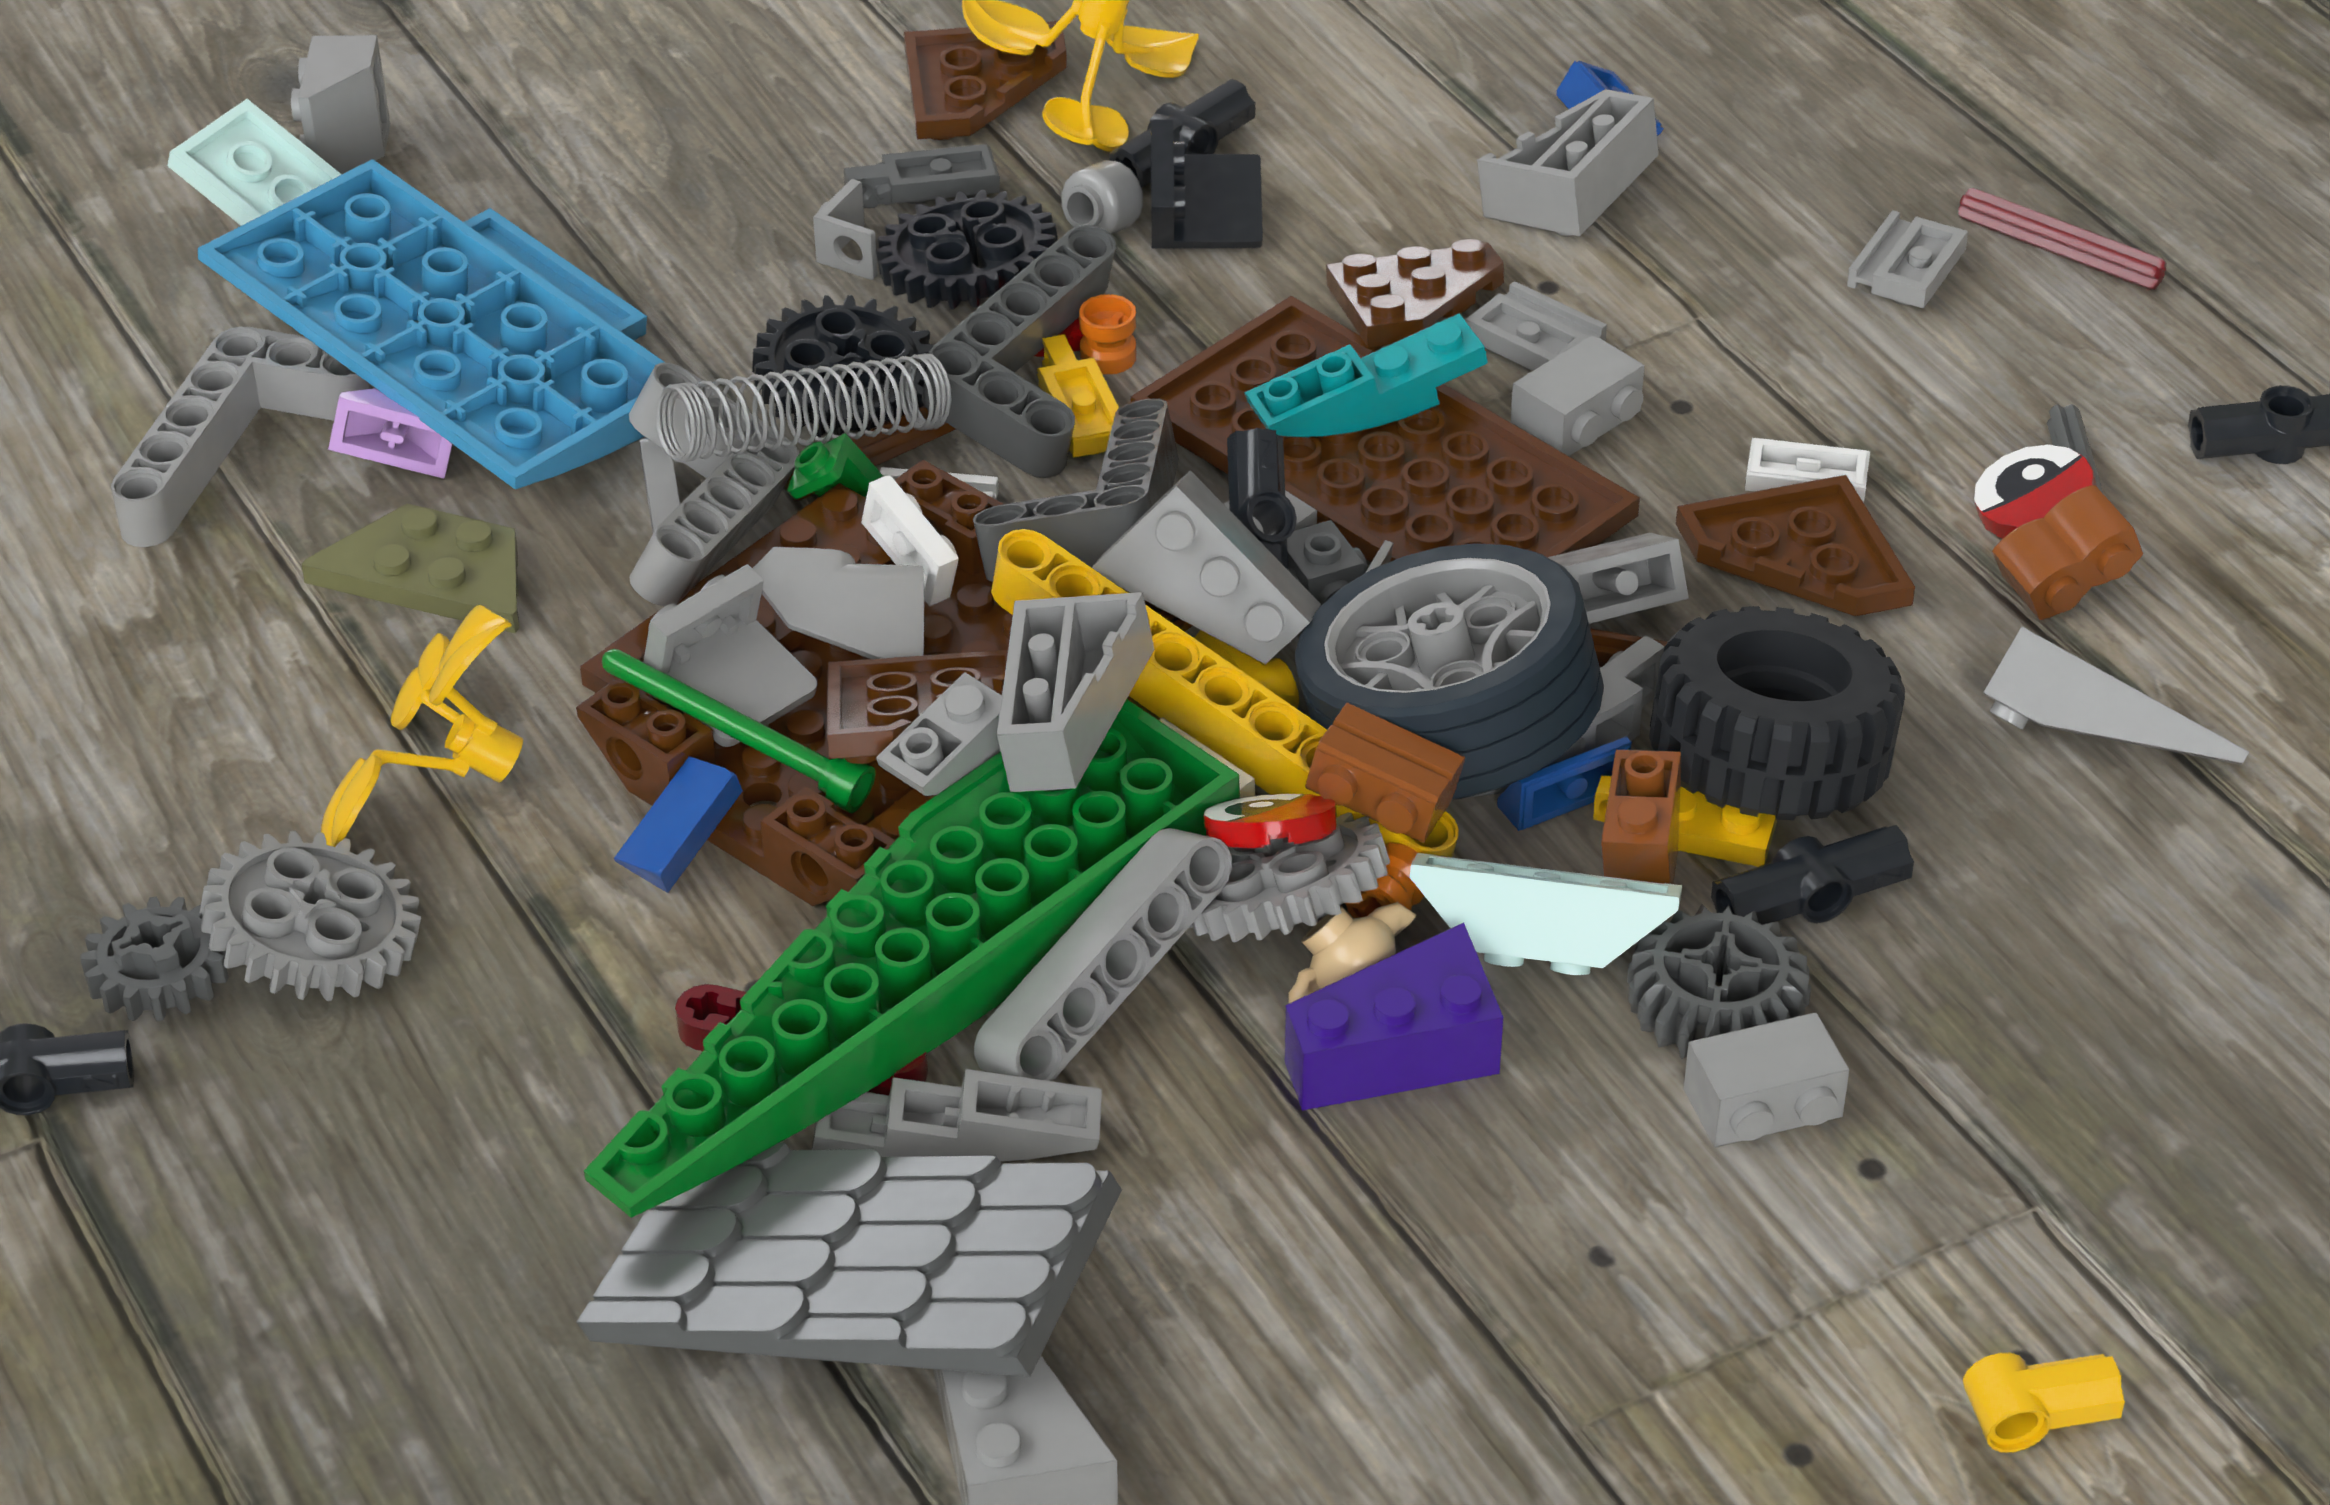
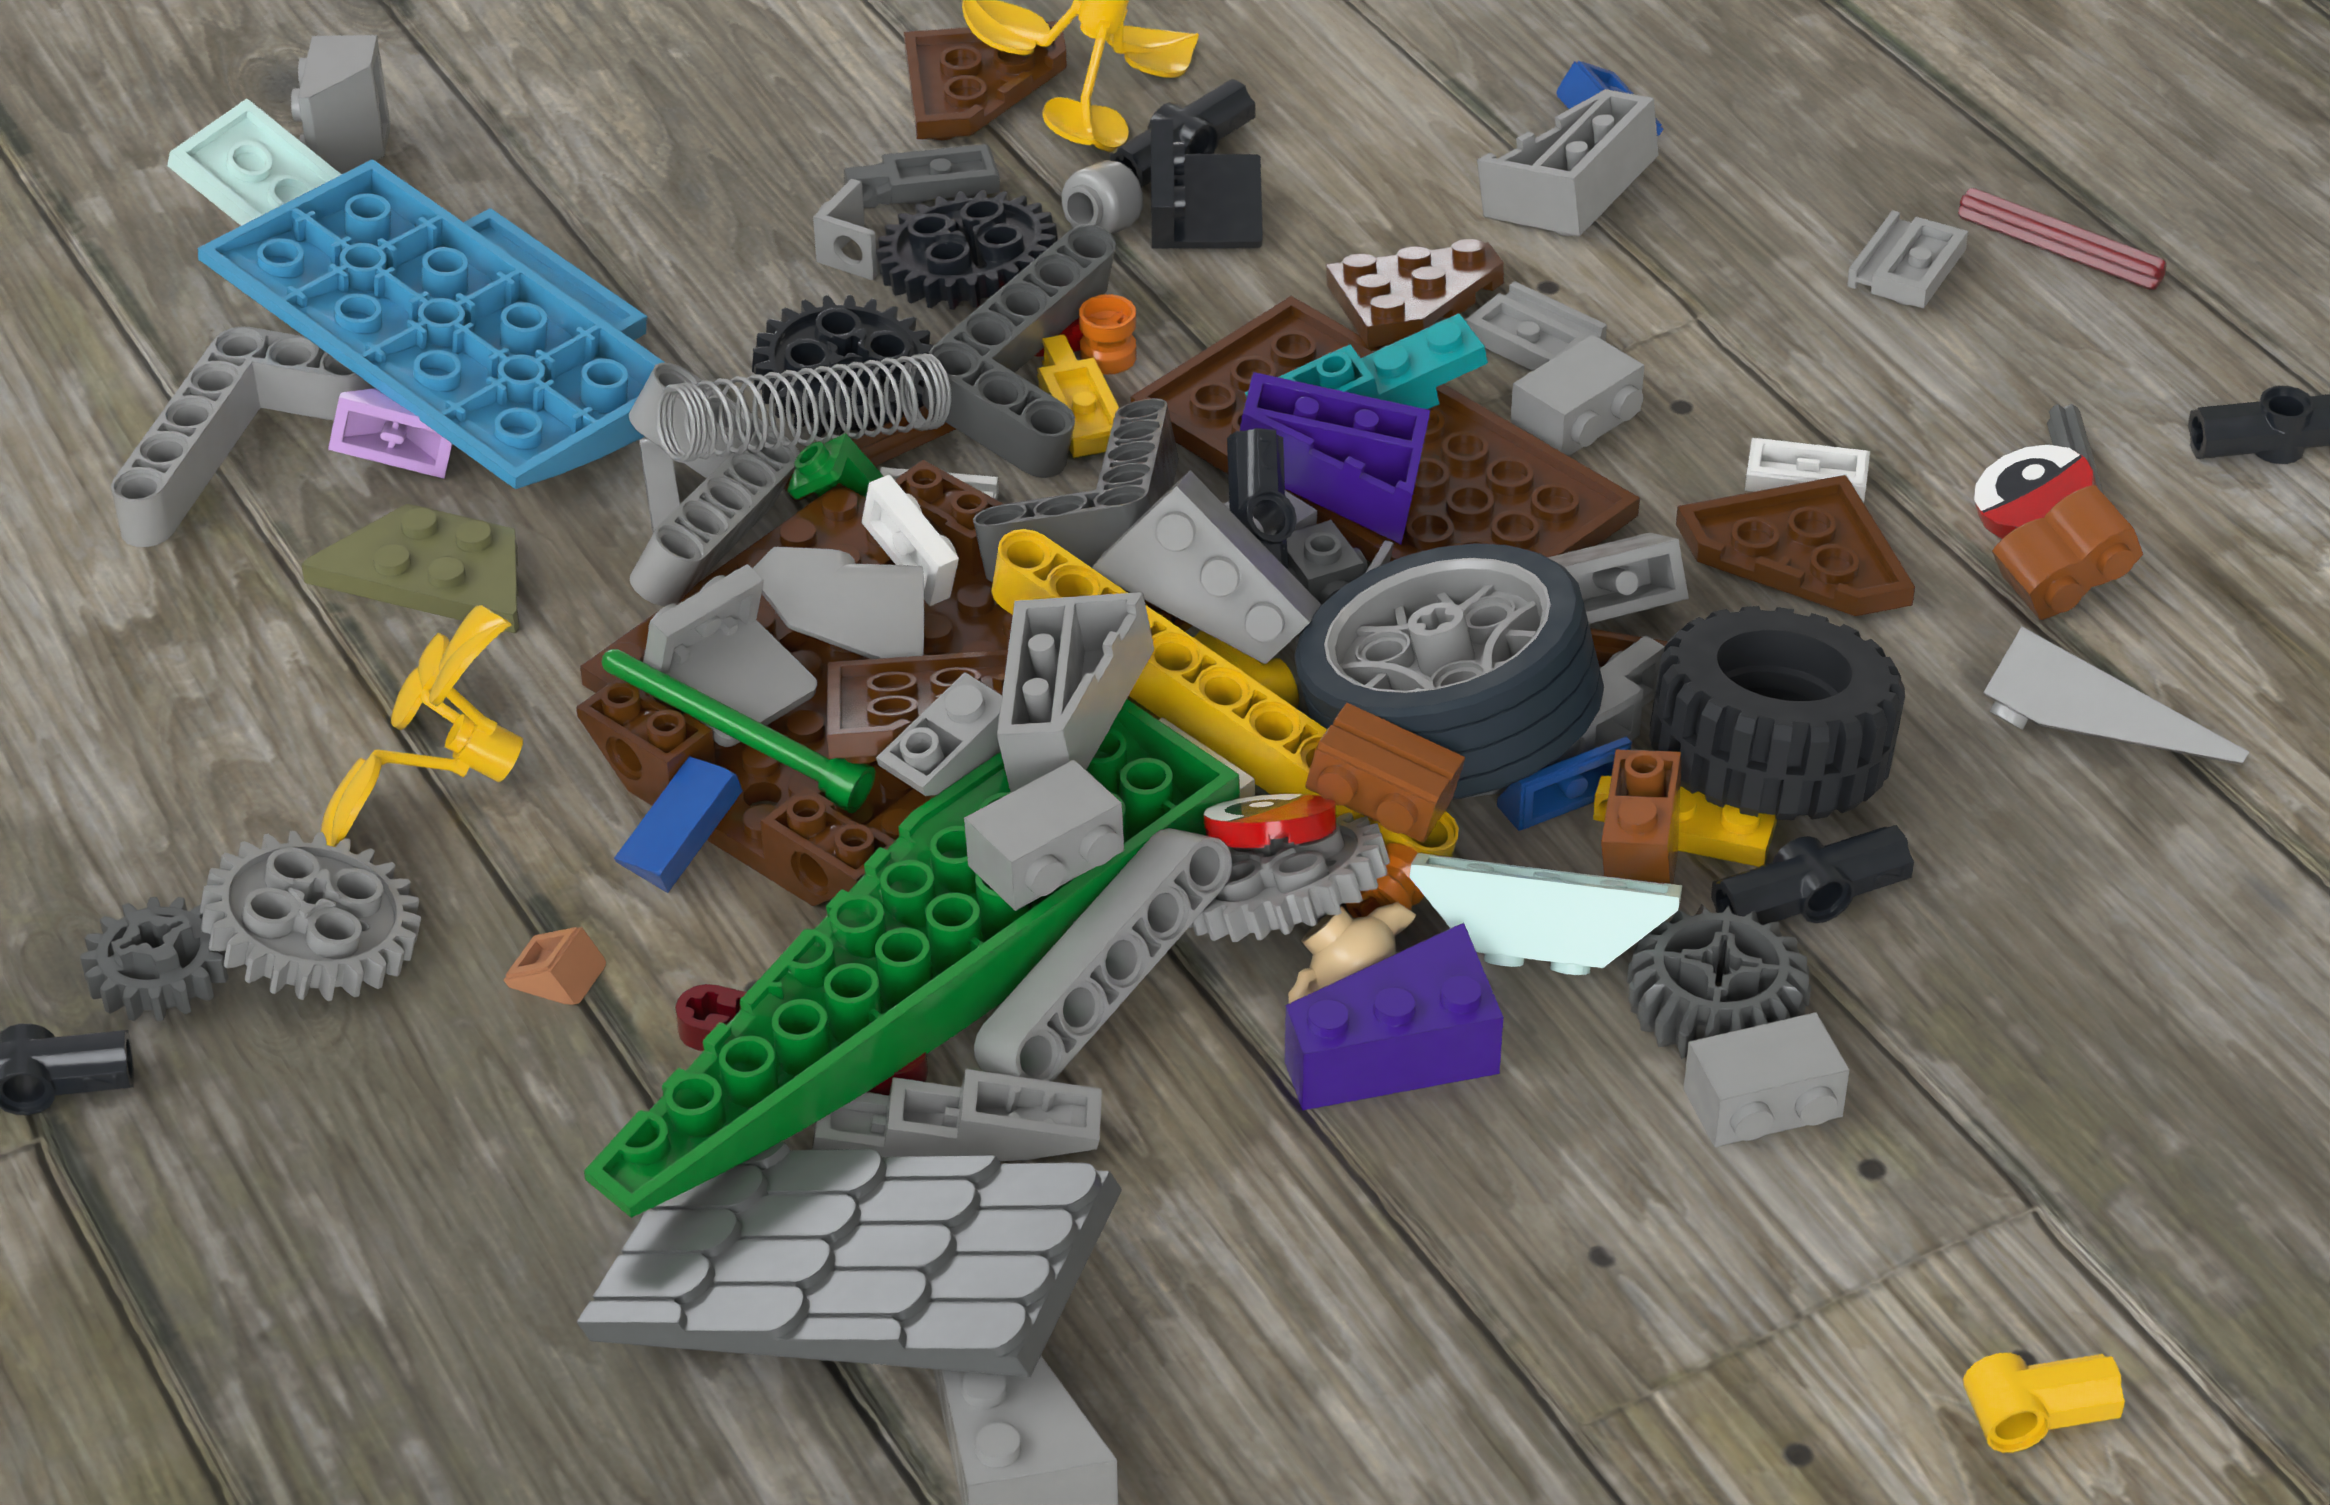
(557, 966): none -> nougat slope
(1044, 834): none -> light grey brick
(1343, 448): none -> dark purple wedge

